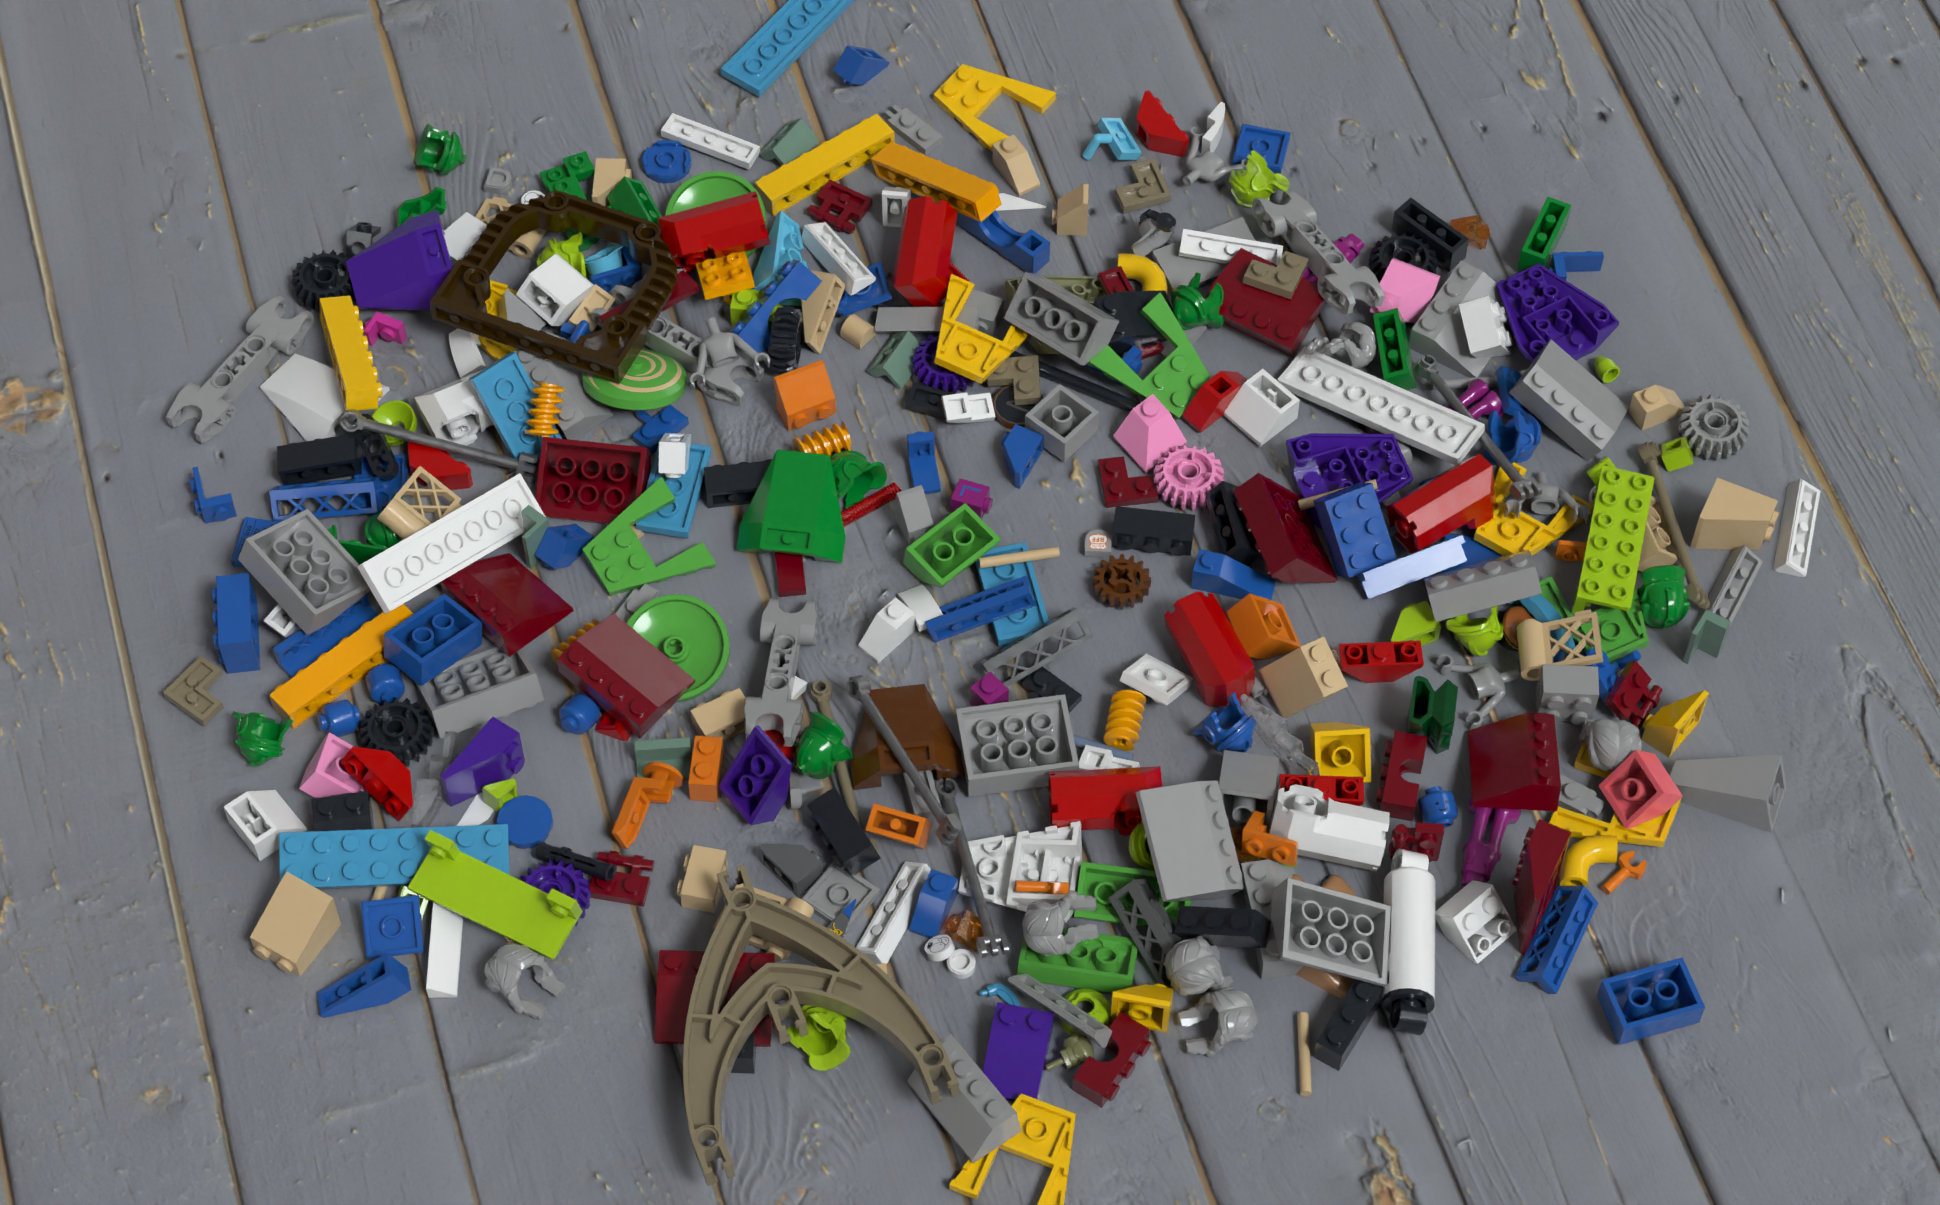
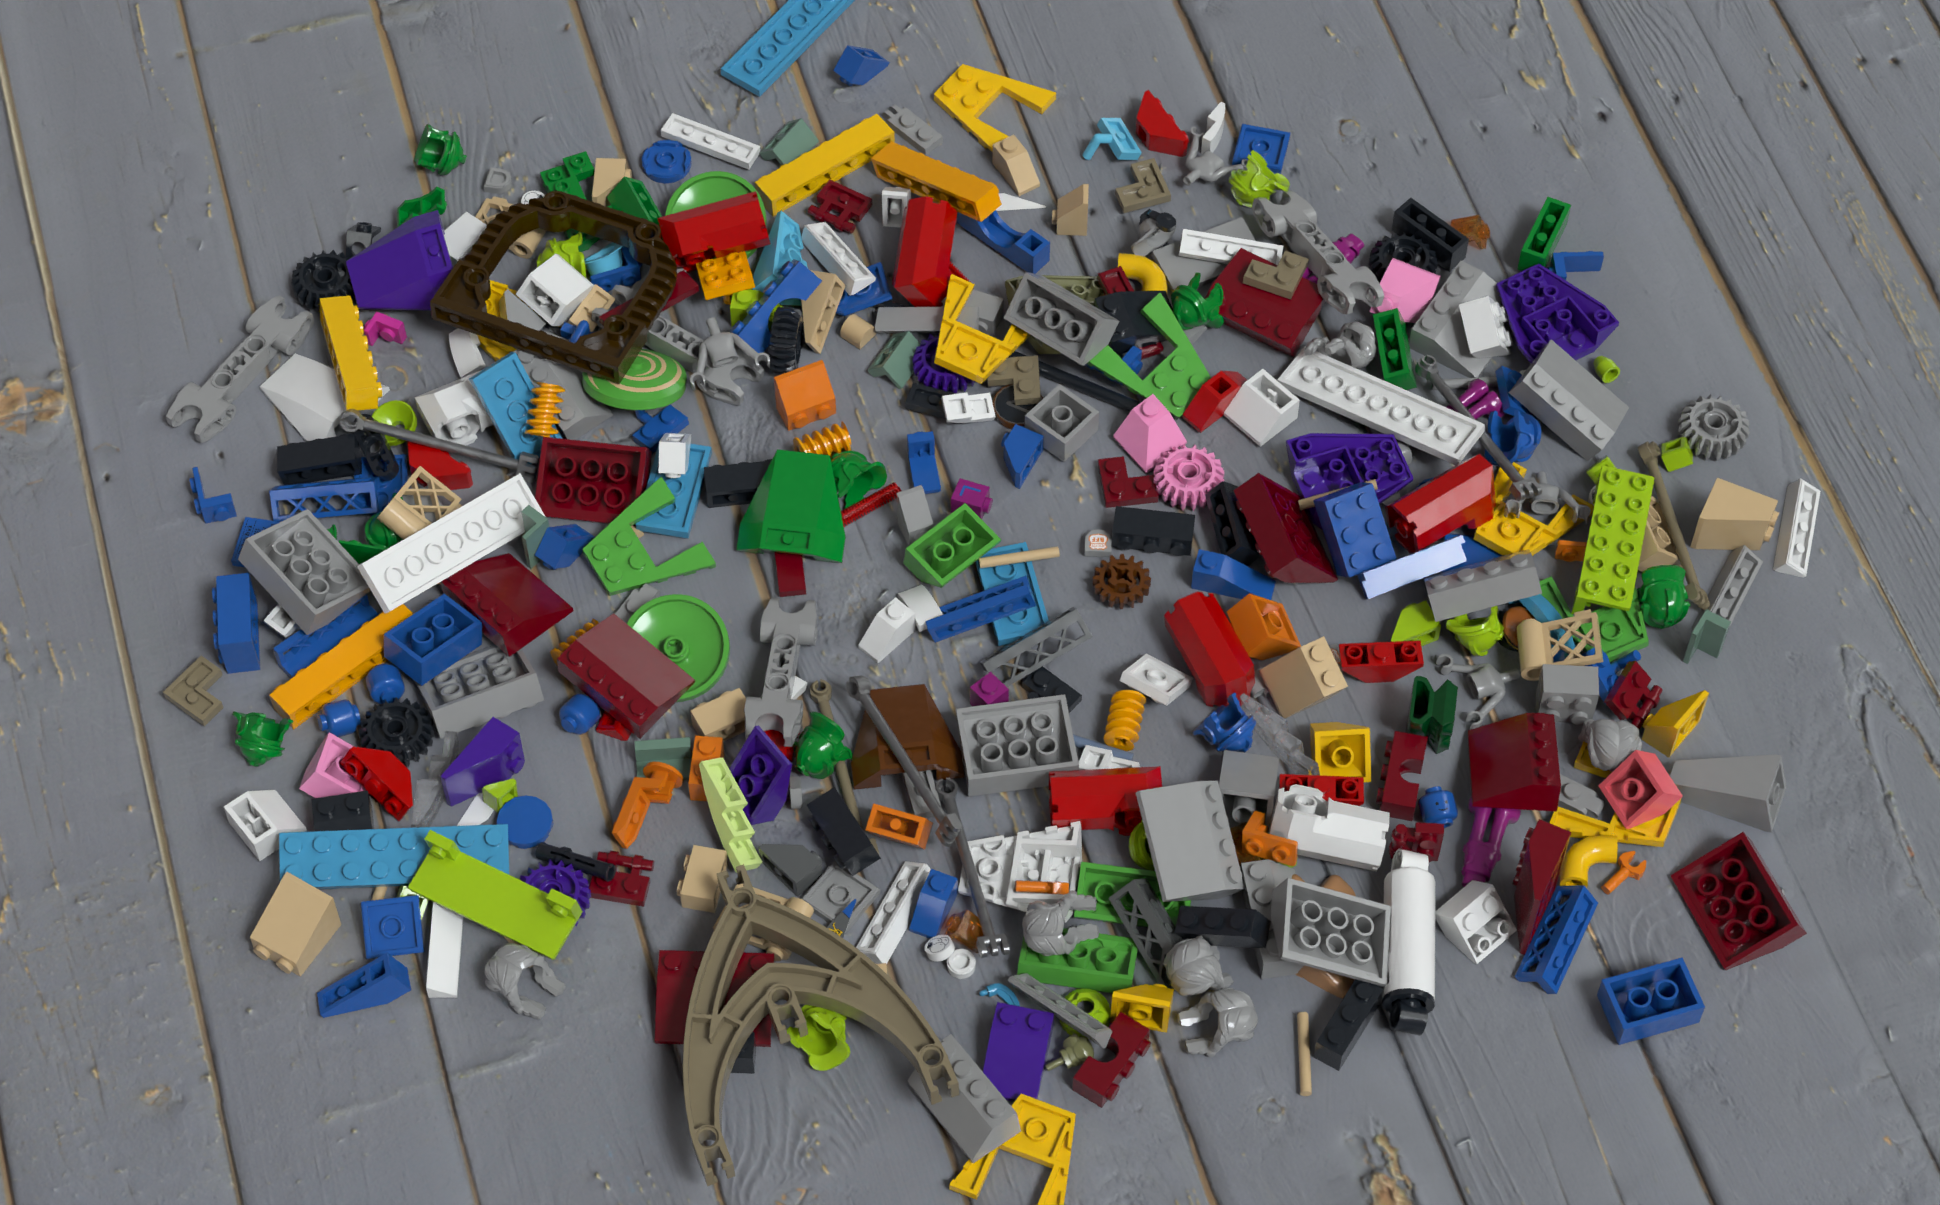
(727, 812): none -> yellowish green slope
(1654, 406): tan slope -> none
(1738, 903): none -> dark red slope

